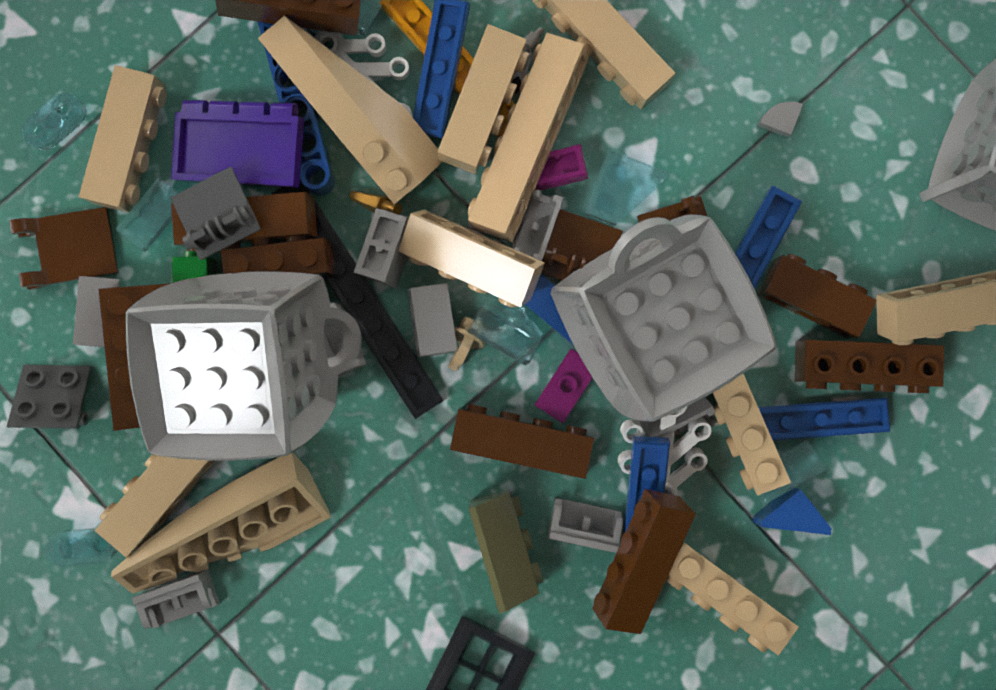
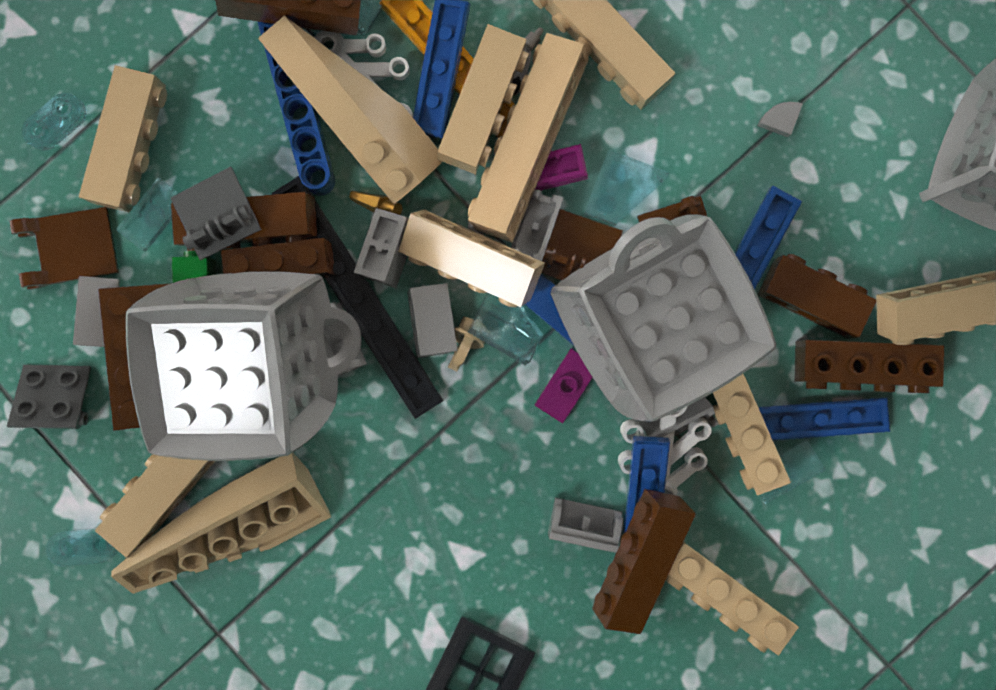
(176, 599): light grey hinge -> none
(250, 137): dark purple hinge -> none
(505, 549): olive slope -> none
(522, 443): reddish brown brick -> none
(793, 513): blue slope -> none

